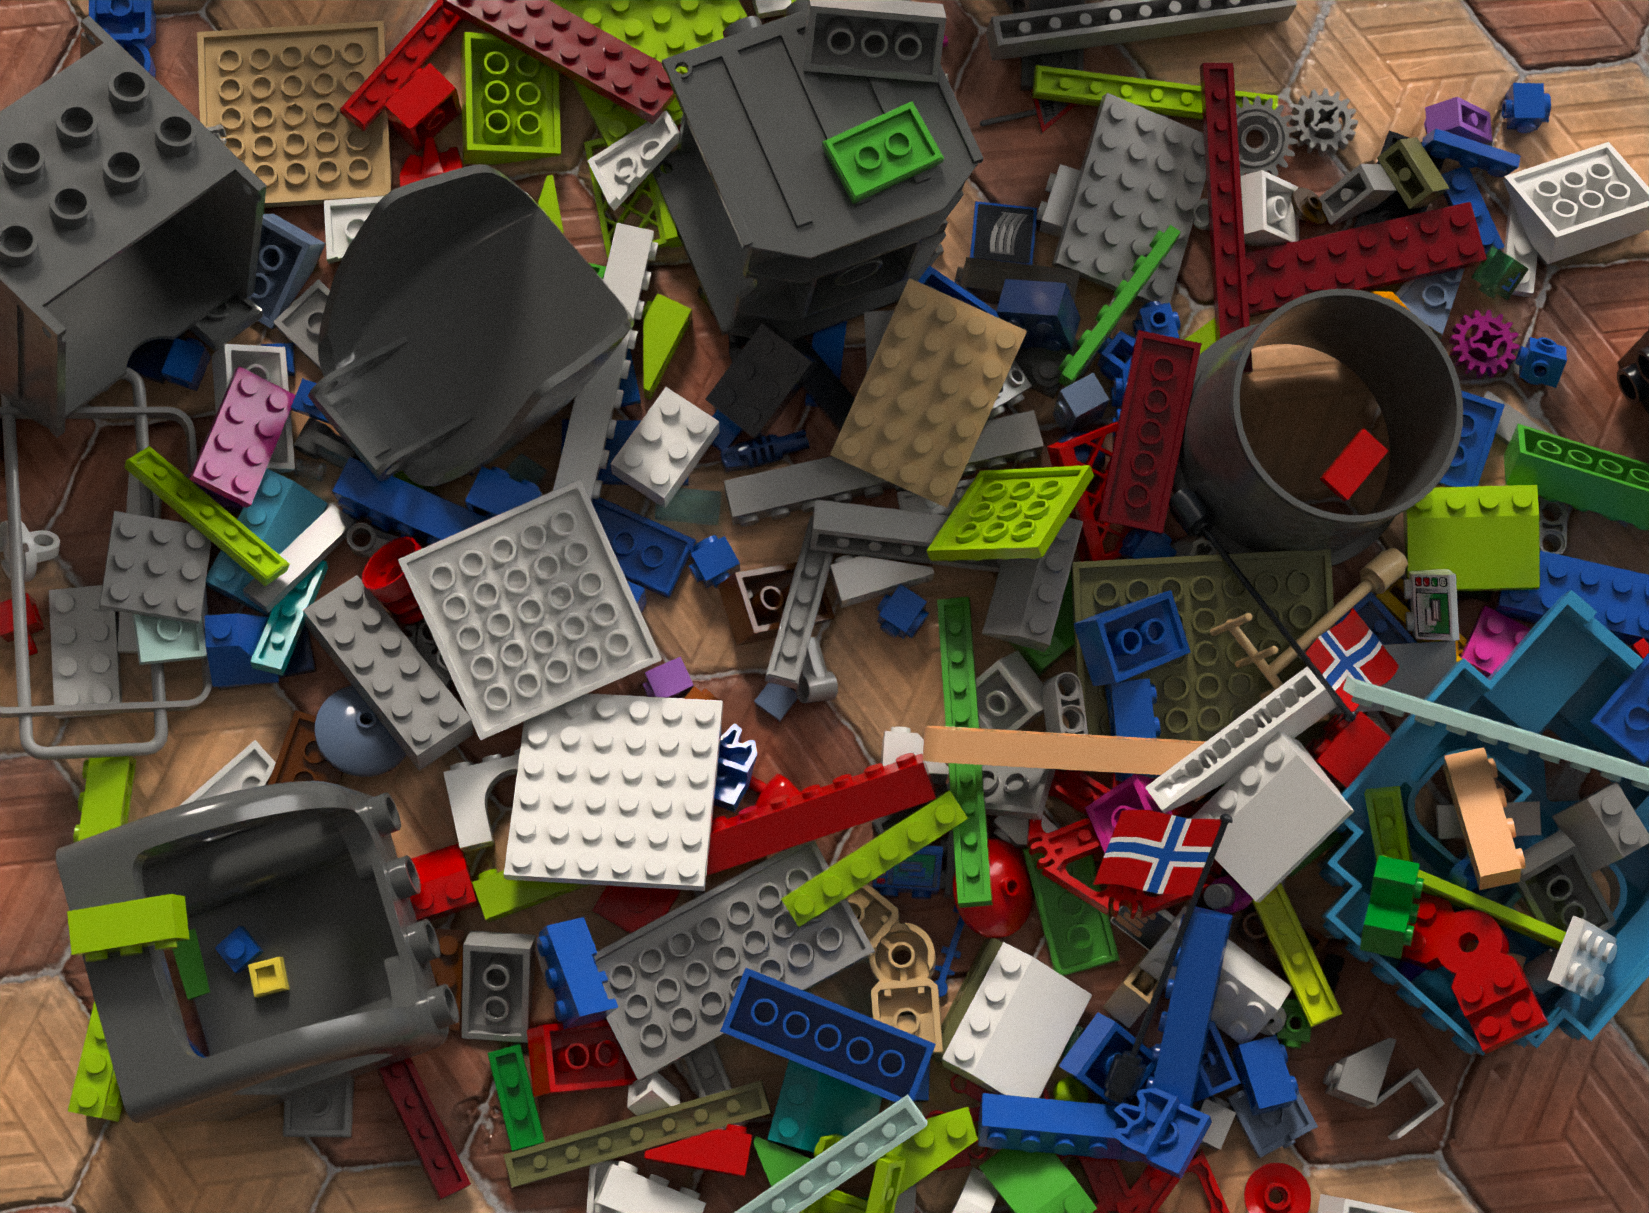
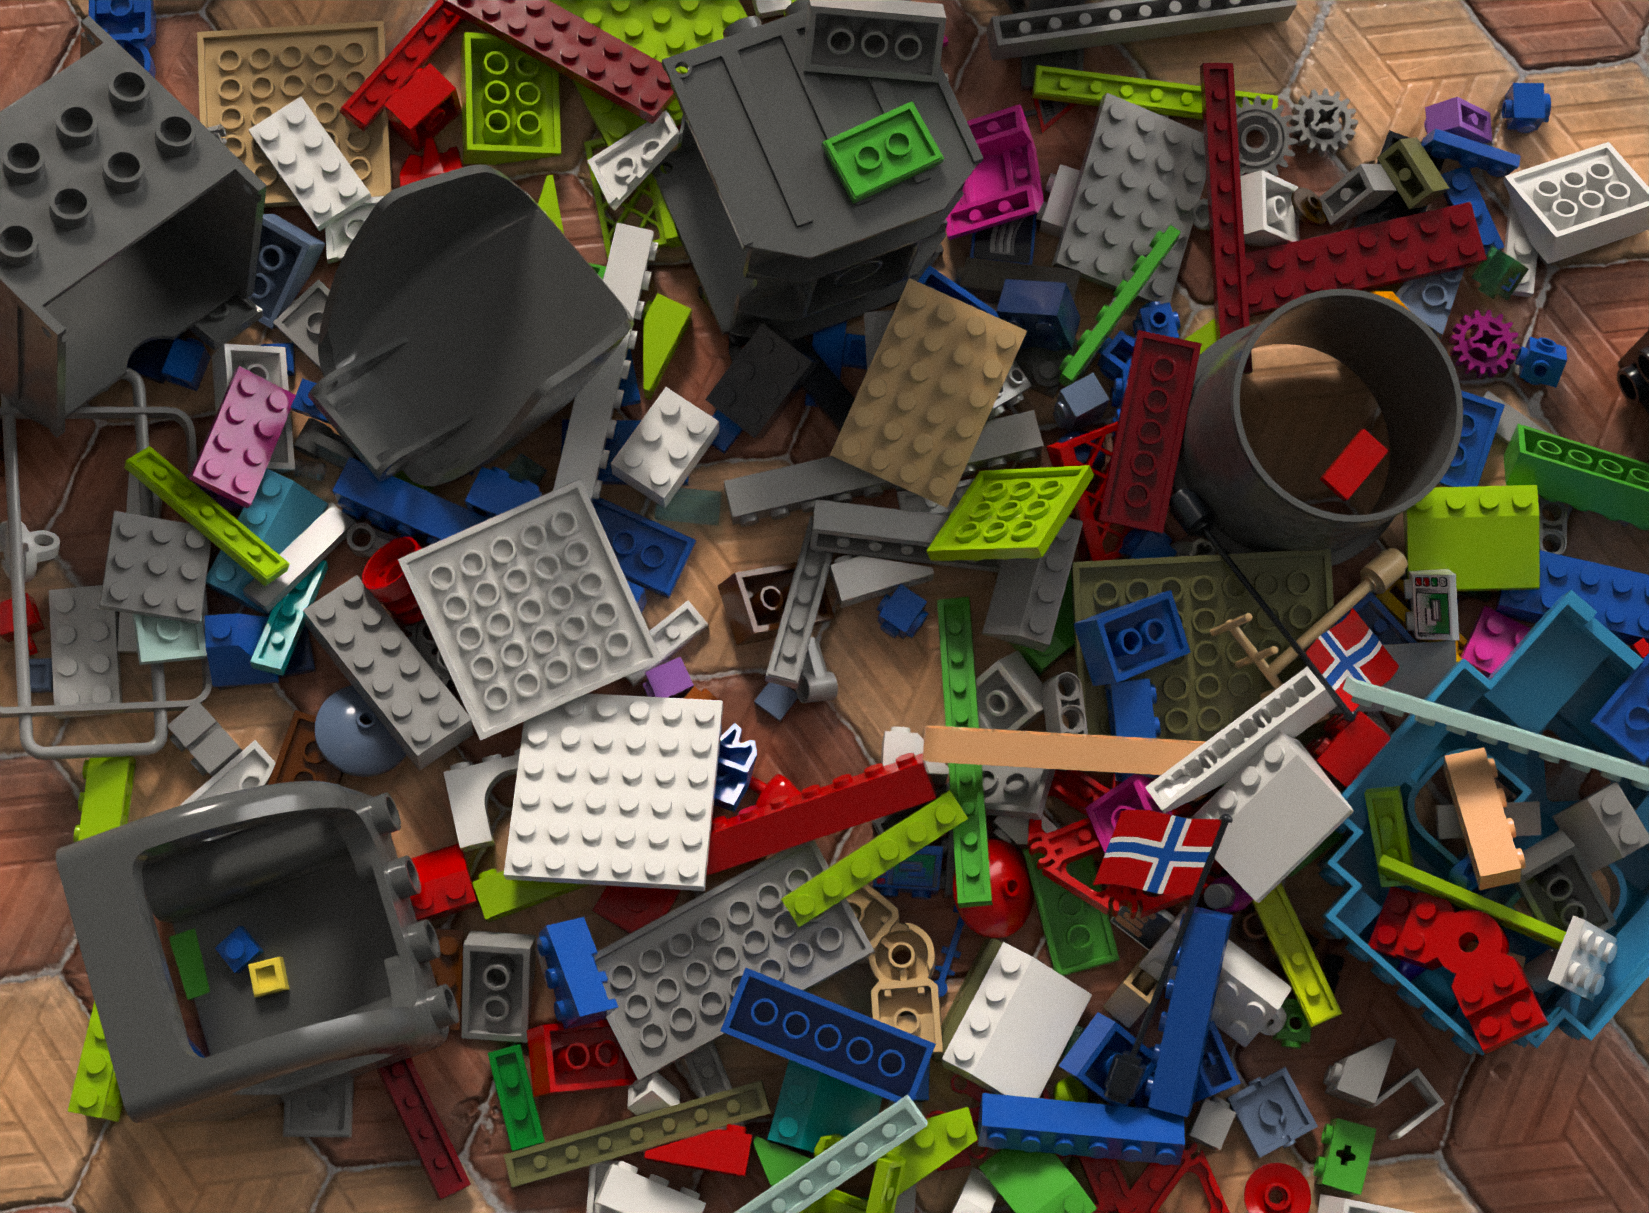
(41, 675): none -> sand blue tile
(128, 927): lime brick -> none
(204, 739): none -> light grey piece
(310, 163): none -> white plate
(673, 635): none -> white tile
(713, 561): blue brick -> none
(762, 451): dark blue hinge -> none
(854, 352): none -> blue tile
(1007, 179): none -> dark pink slope
(1162, 1130): blue plate -> none
(1265, 1075): blue brick -> none
(1358, 1143): none -> bright green brick
(1392, 907): green brick -> none

